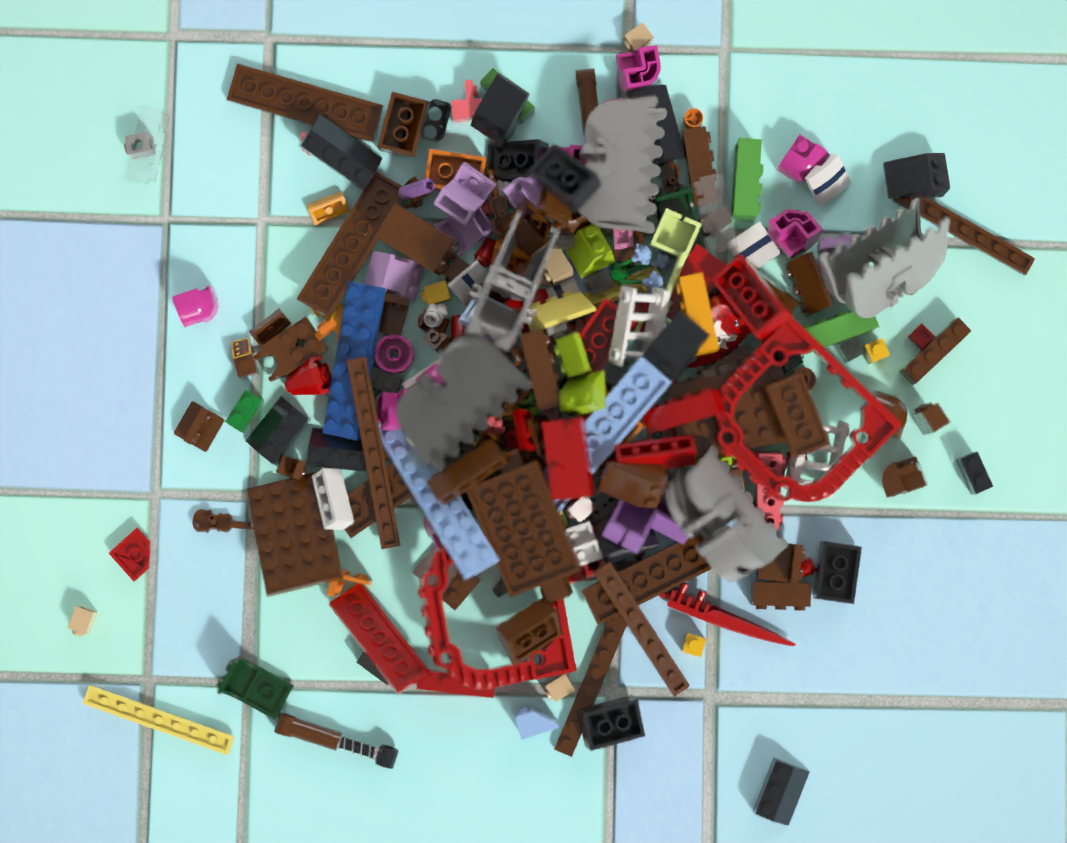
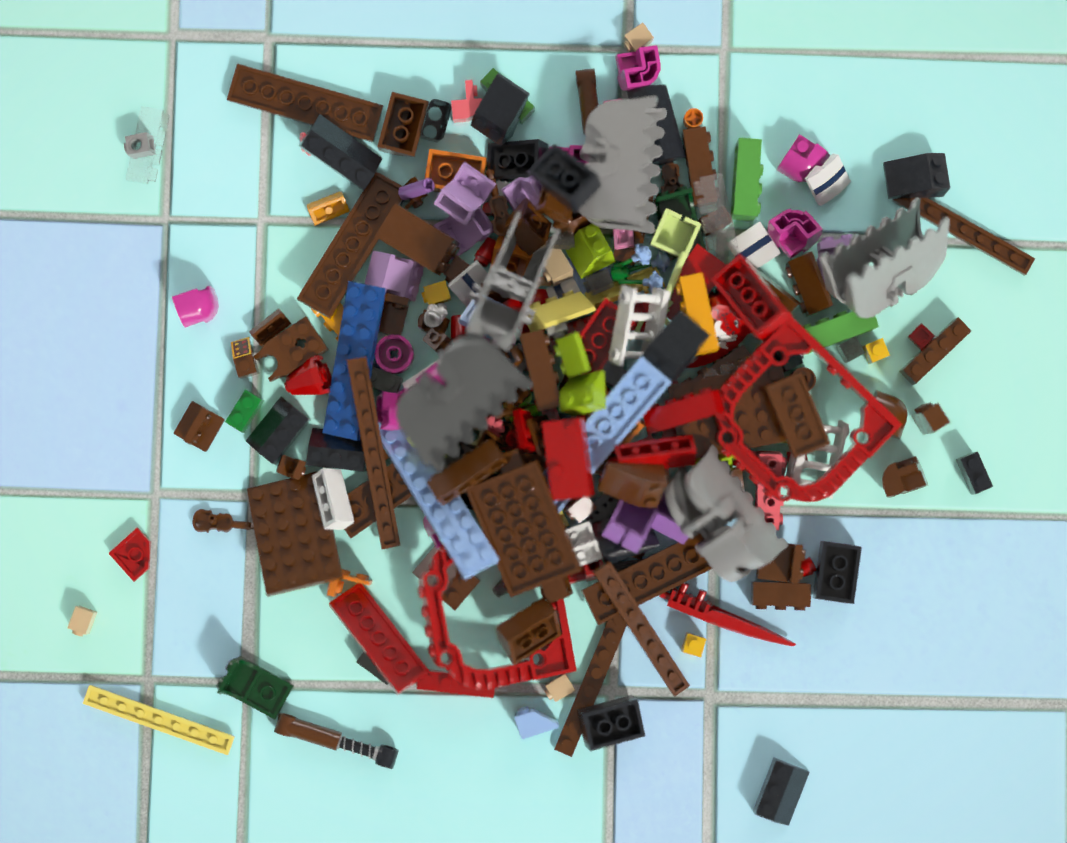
(325, 328): orange plate -> none

